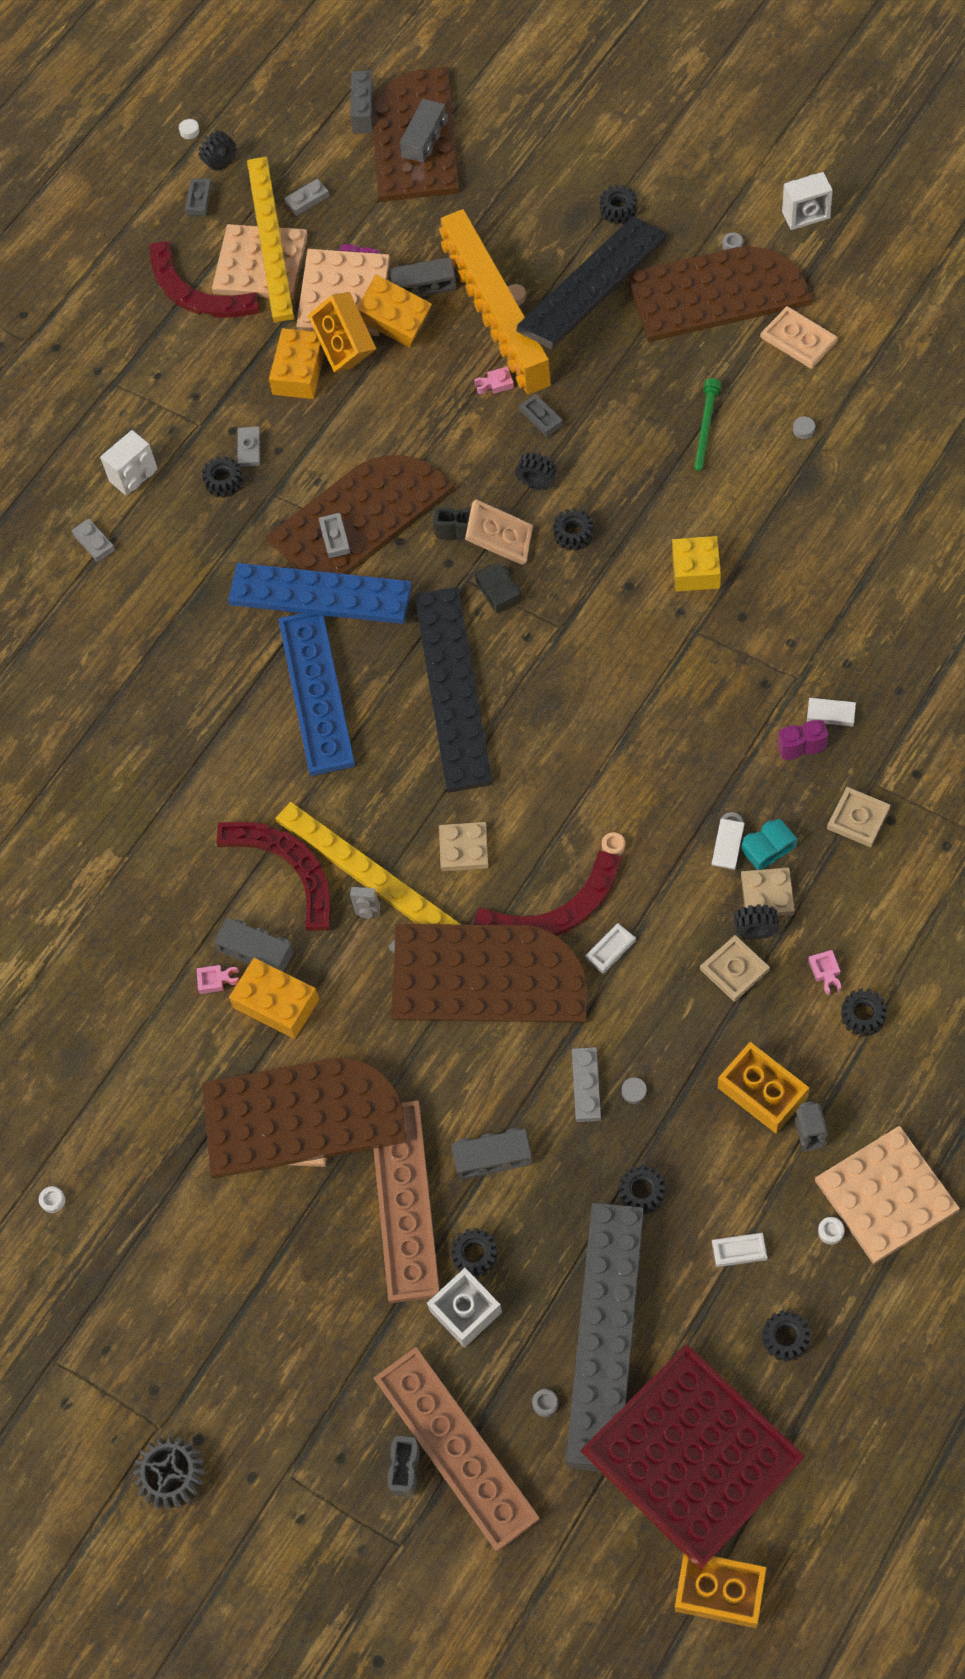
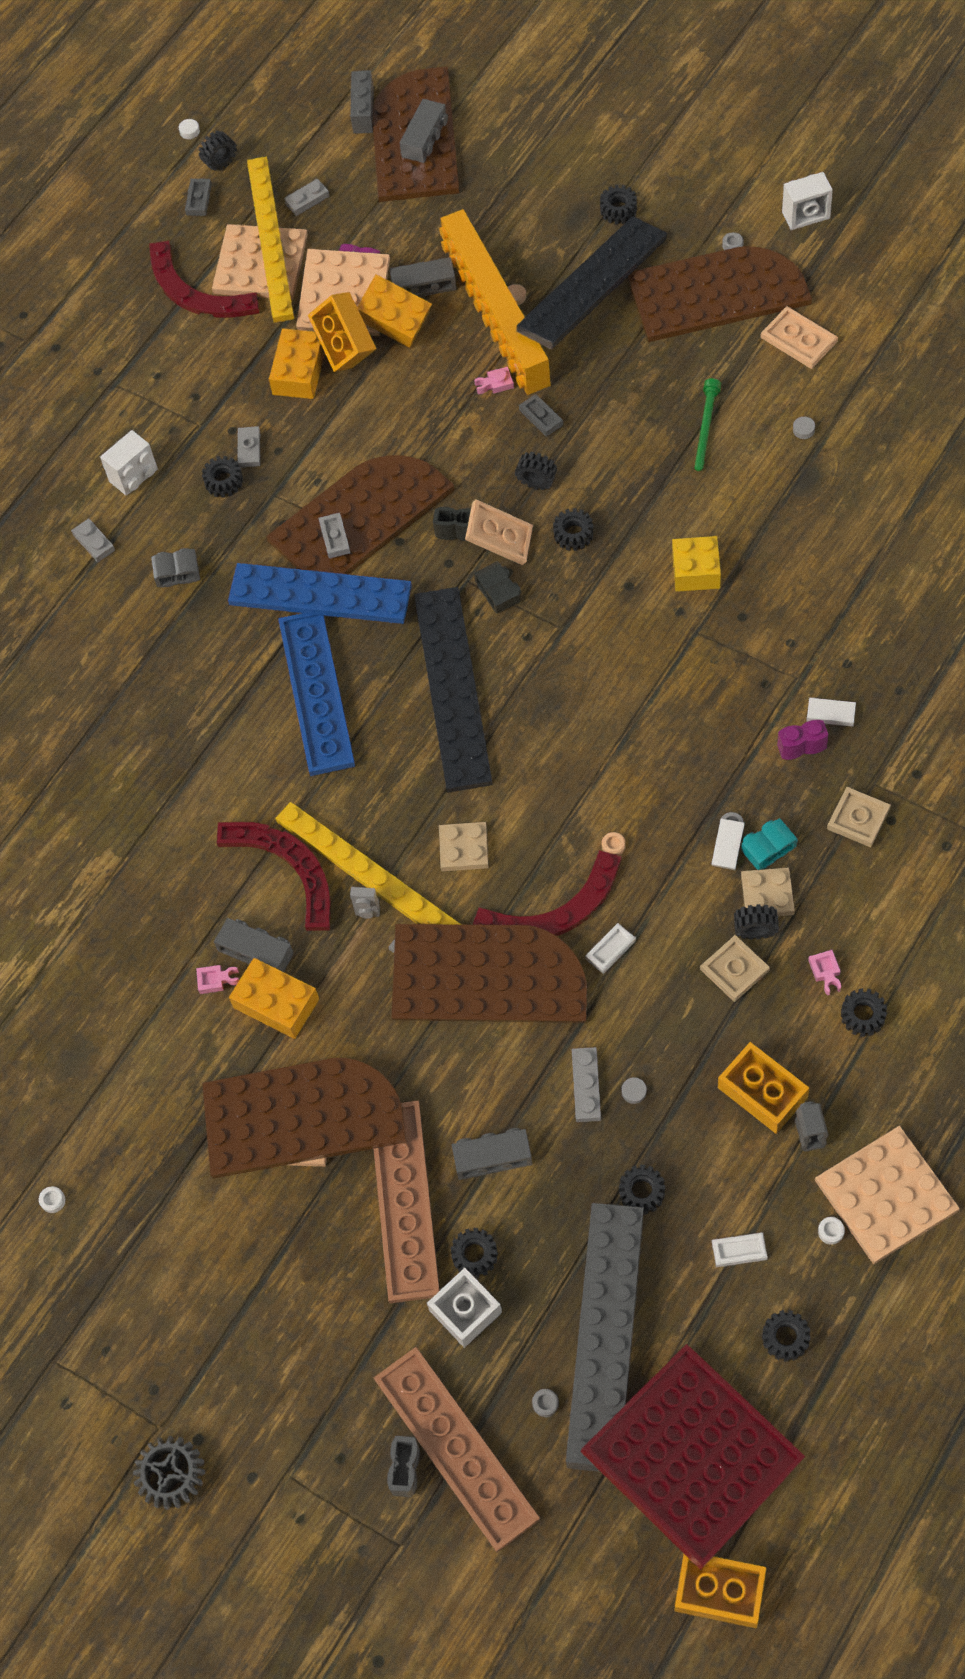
(175, 568): none -> dark grey brick

